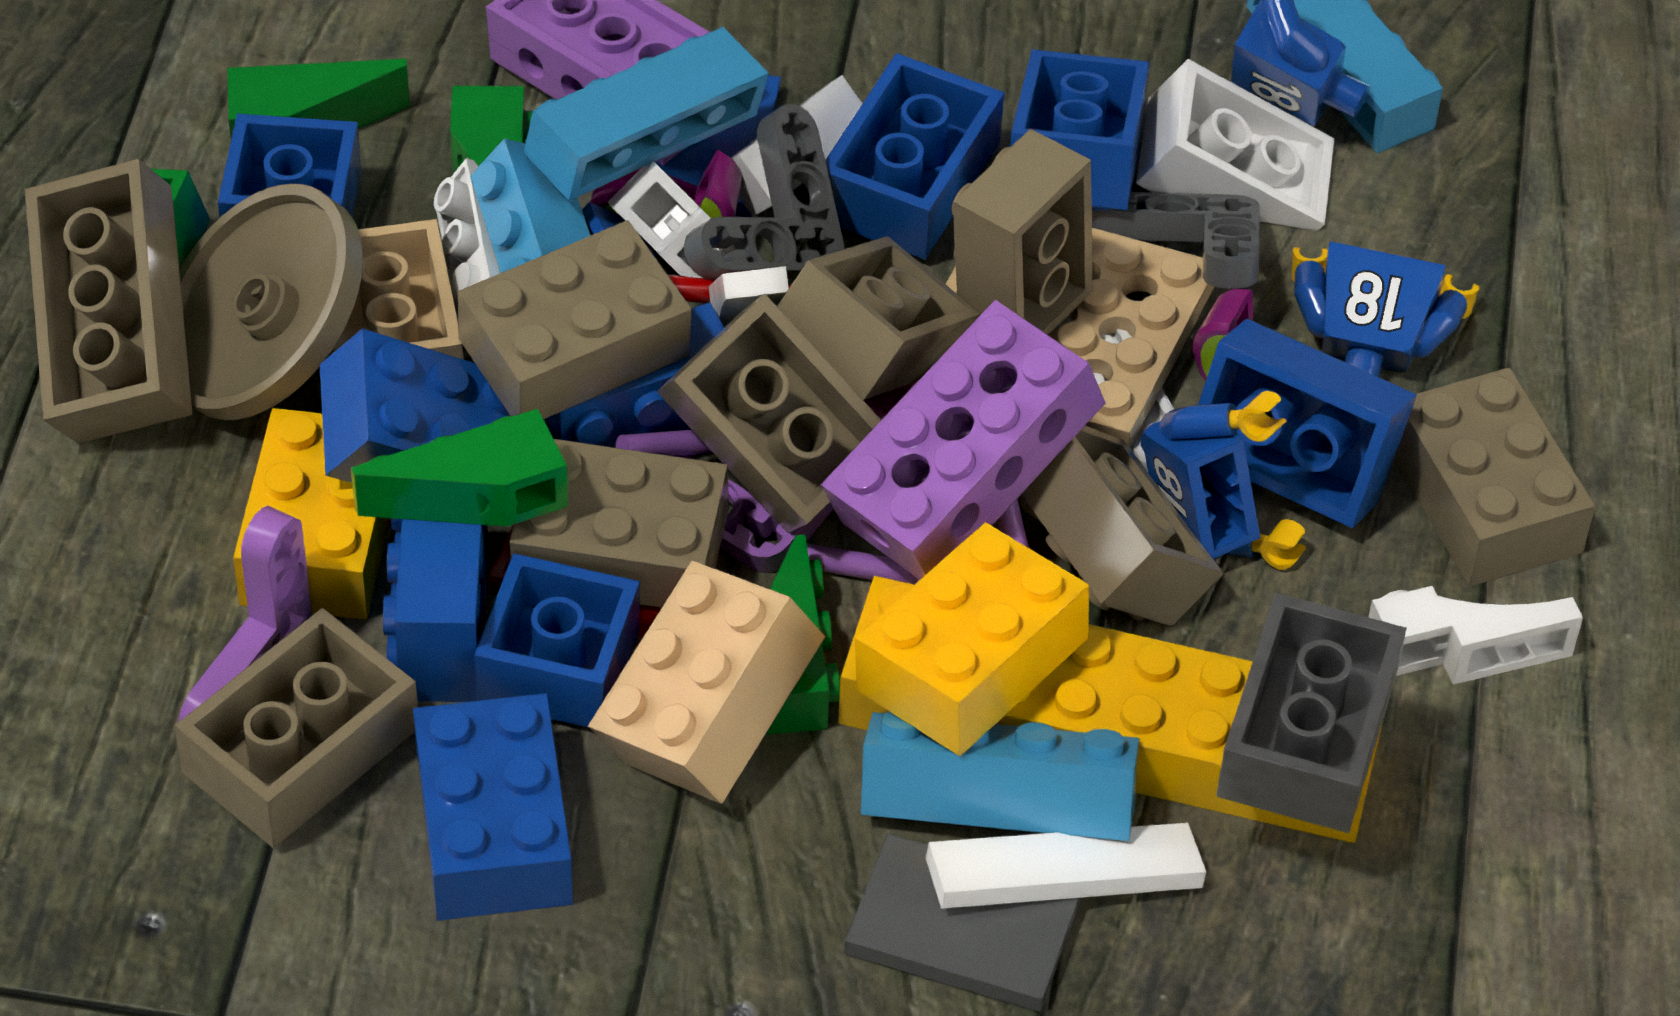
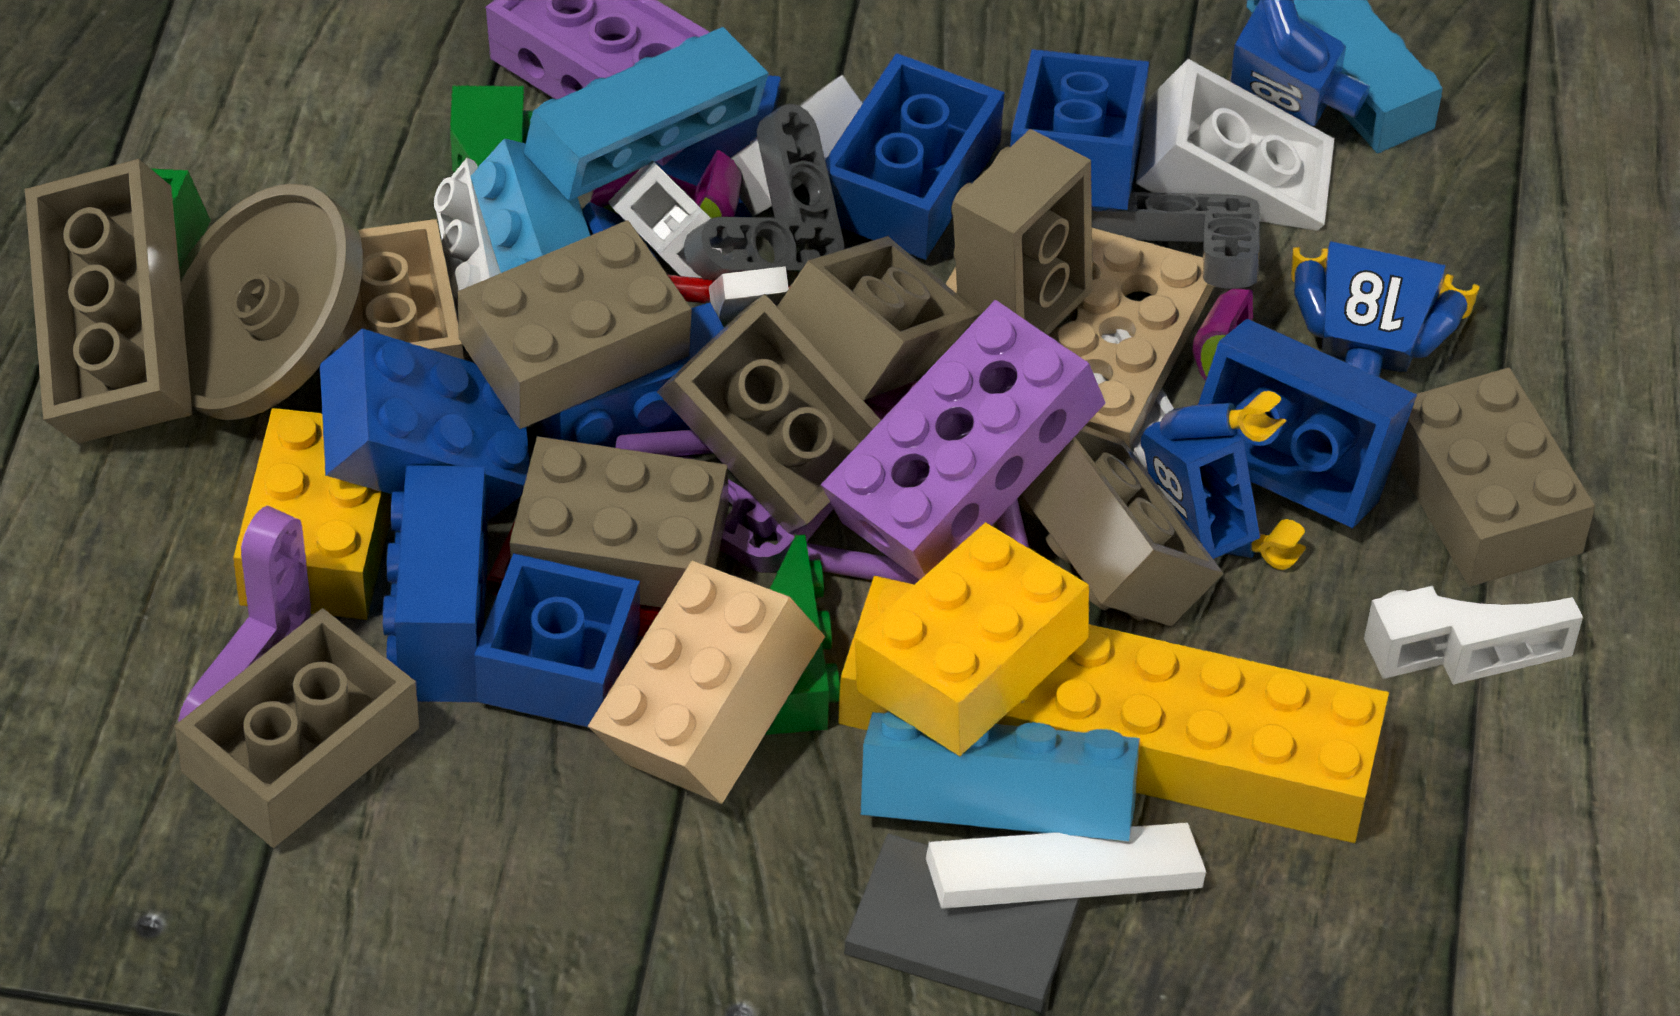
(291, 151): blue brick -> none
(320, 90): green slope -> none
(473, 477): green slope -> none
(492, 807): blue brick -> none
(1311, 712): flat silver brick -> none

